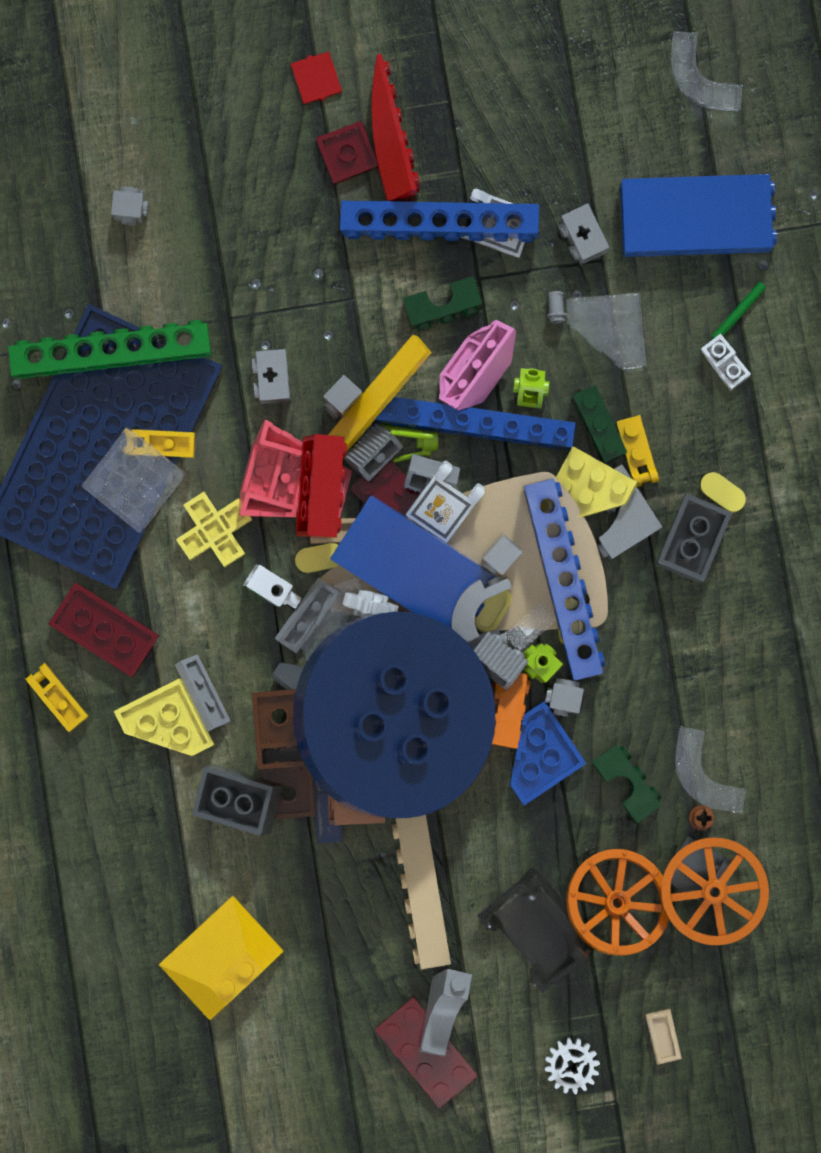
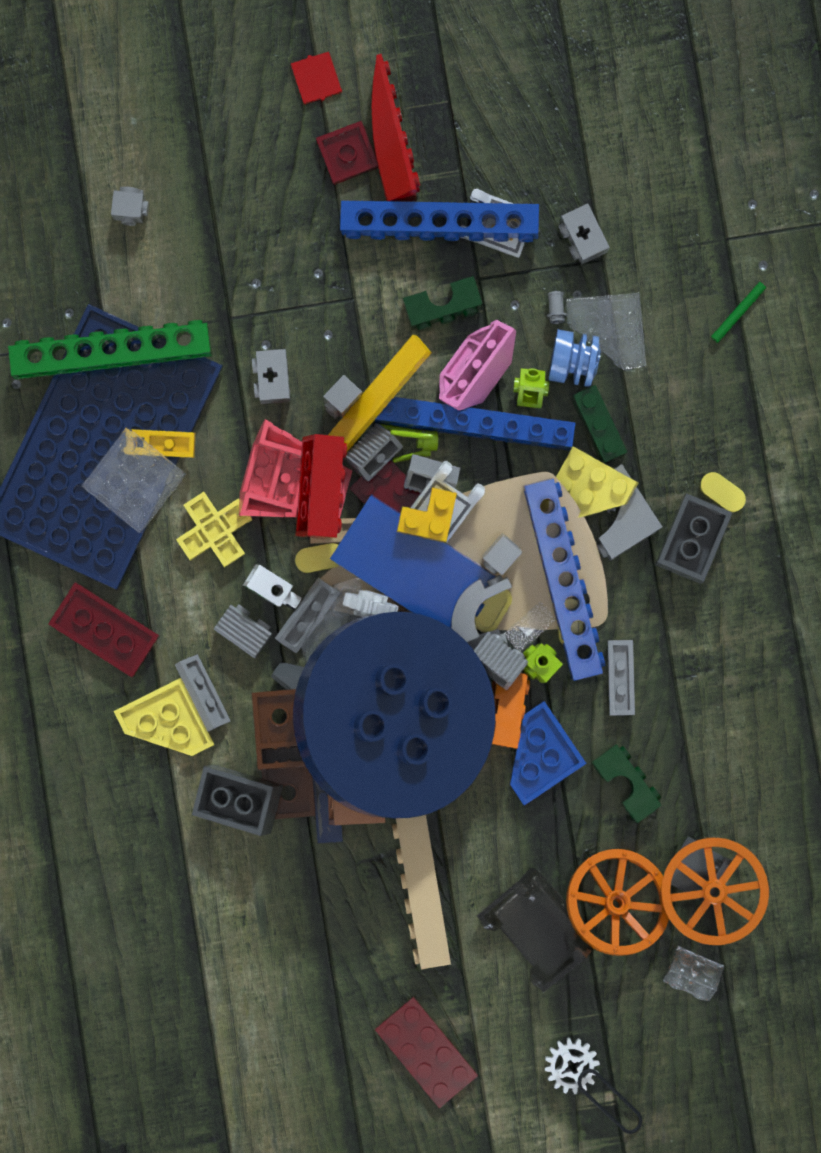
(57, 698): yellow plate -> none
(221, 958): yellow slope -> none
(243, 631): none -> light grey brick
(433, 523): none -> yellow plate
(446, 996): light grey arch -> none
(564, 697): light grey brick -> none
(574, 358): none -> medium blue wheel
(602, 1108): none -> black piece
(621, 677): none -> light grey plate
(638, 450): yellow plate -> none
(663, 1036): tan tile -> none
(693, 83): clear plate -> none
(693, 974): none -> clear bracket
(695, 781): clear plate -> none
(697, 215): blue brick -> none
(697, 811): dark orange bush -> none
(725, 362): white slope -> none

